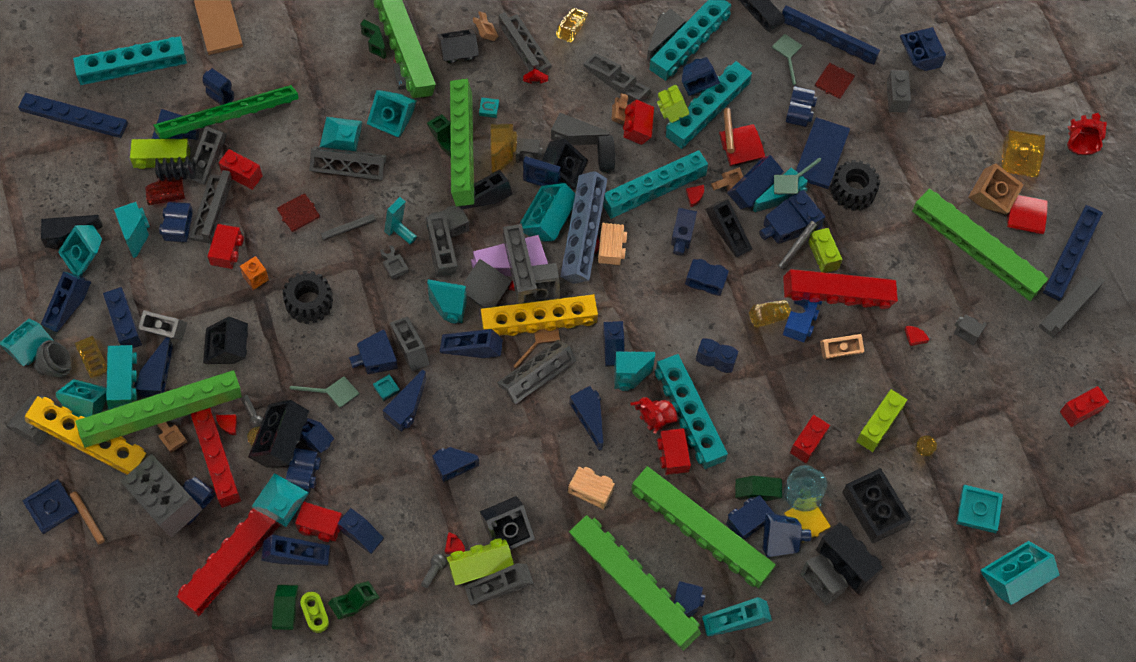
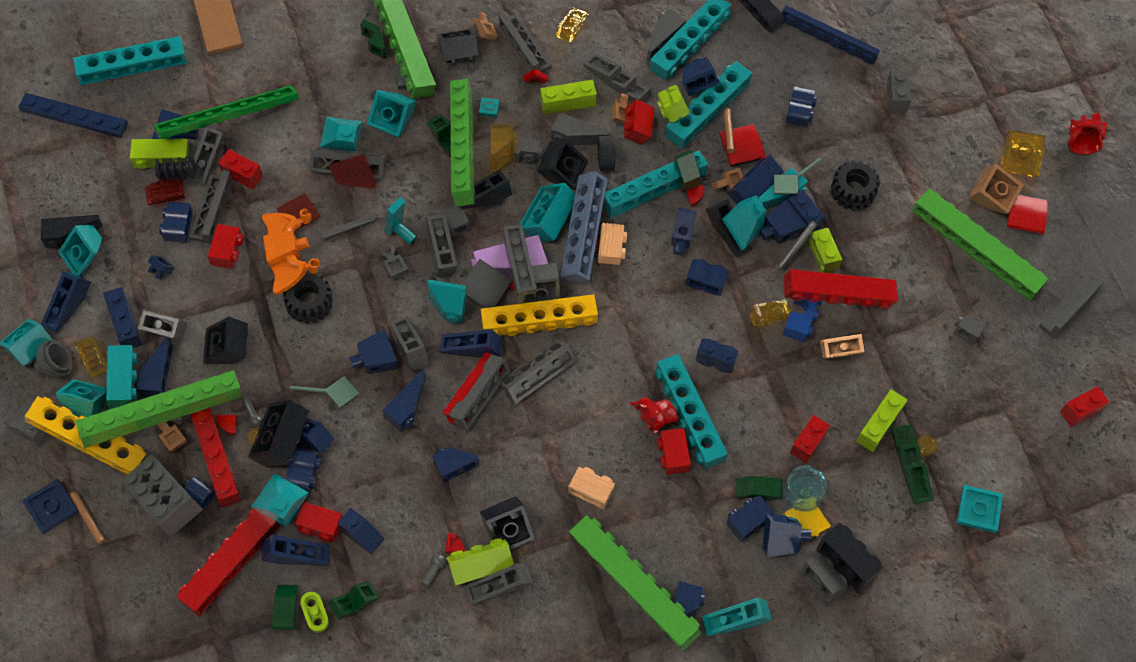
(134, 226): teal slope -> none
(161, 265): none -> dark blue tile
(218, 87): dark blue brick -> none
(254, 272): orange brick -> none
(284, 249): none -> orange torso
(353, 172): none -> clear red wing
(386, 387): teal tile -> none
(476, 391): none -> dark grey piece
(540, 172): dark blue tile -> none
(541, 336): medium nougat piece -> none
(568, 97): none -> lime brick
(588, 410): dark blue slope -> none
(613, 341): dark blue slope -> none
(632, 369): teal slope -> none
(687, 169): none -> dark green slope
(703, 527): bright green brick -> none
(746, 221): none -> teal slope
(787, 47): sand green piece -> none
(827, 143): dark blue tile -> none
(834, 80): clear red piece -> none
(876, 505): black brick -> none
(911, 464): none -> dark green slope
(915, 335): red tile -> none
(924, 49): dark blue slope -> none
(1020, 572): teal slope -> none
(1072, 252): dark blue plate -> none

